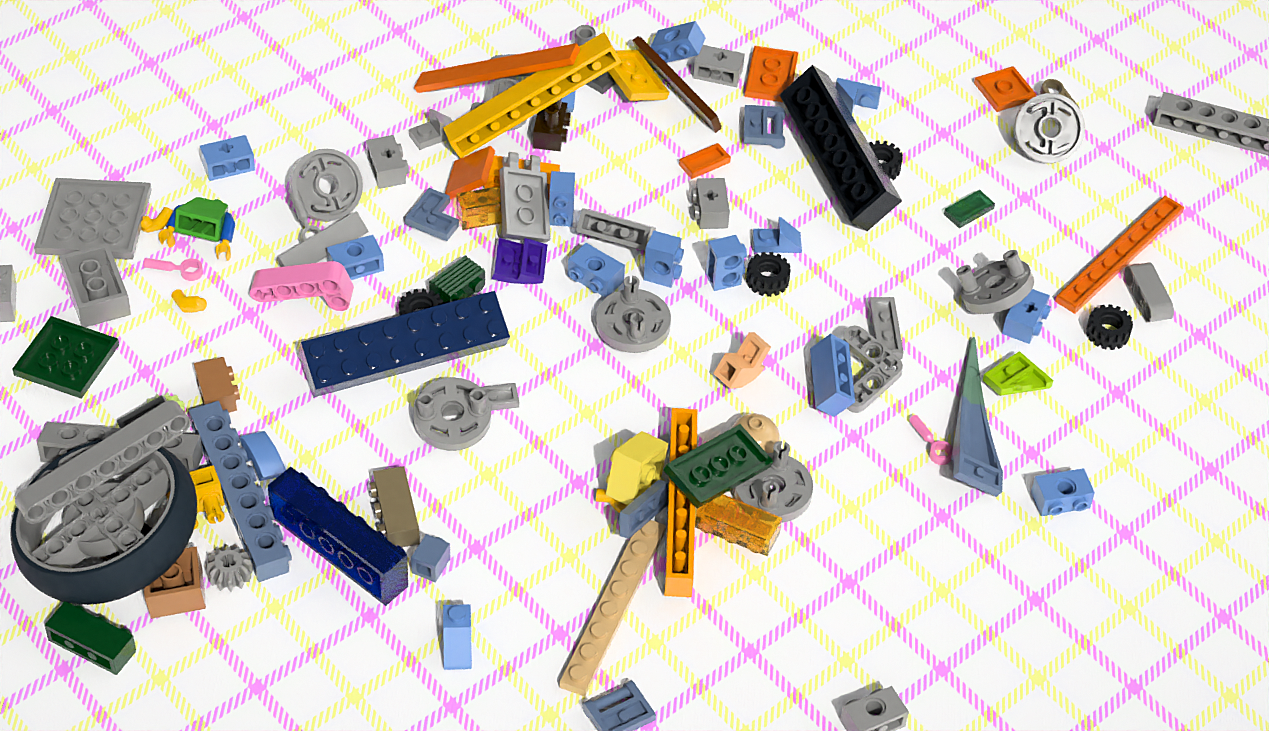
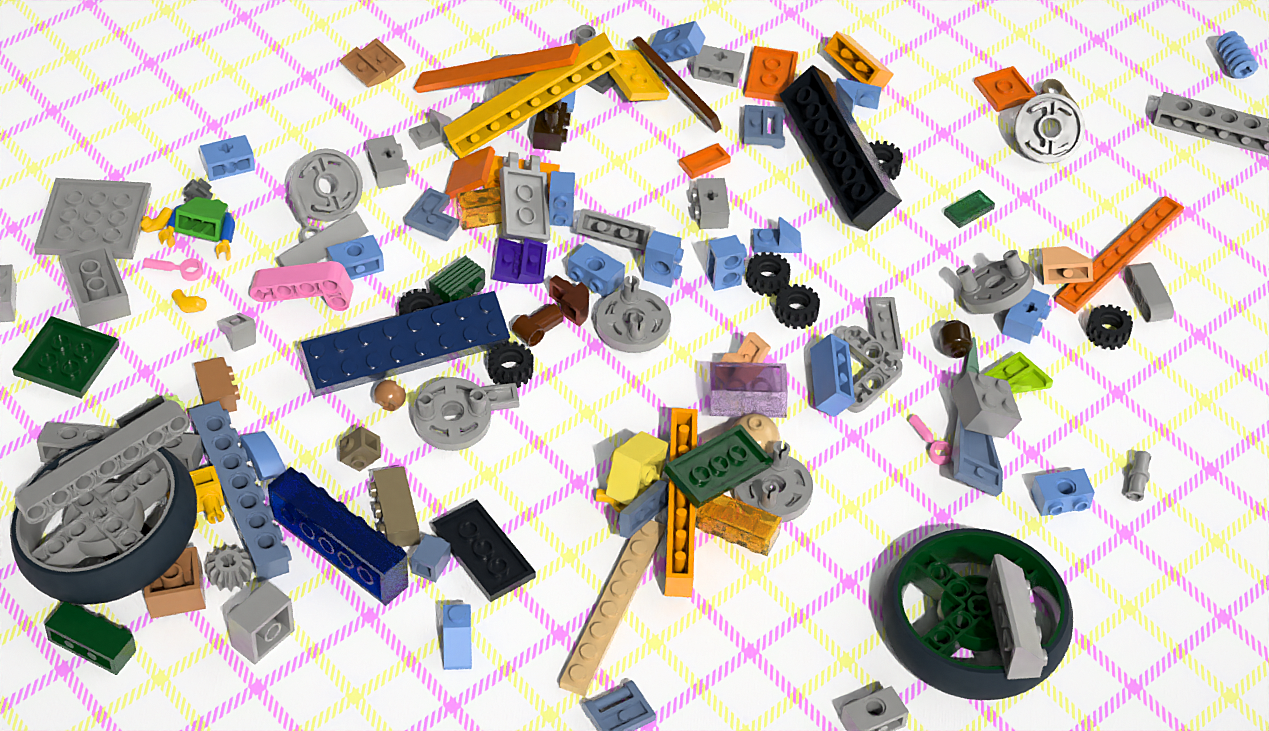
(197, 189): none -> dark grey gear
(239, 329): none -> light grey slope
(260, 622): none -> light grey brick
(360, 448): none -> dark tan brick
(373, 63): none -> medium nougat slope
(389, 395): none -> medium nougat piece
(484, 550): none -> black plate
(510, 353): none -> black tyre
(533, 328): none -> reddish brown piece
(573, 299): none -> copper brick
(747, 389): none -> clear purple slope
(793, 316): none -> black tyre
(858, 60): none -> light orange brick
(955, 339): none -> dark brown head
(966, 605): none -> wheel
(986, 405): none -> light grey brick
(1015, 620): none -> light grey slope
(1065, 266): none -> light nougat slope
(1139, 476): none -> light grey pin
(1236, 55): none -> medium blue piece

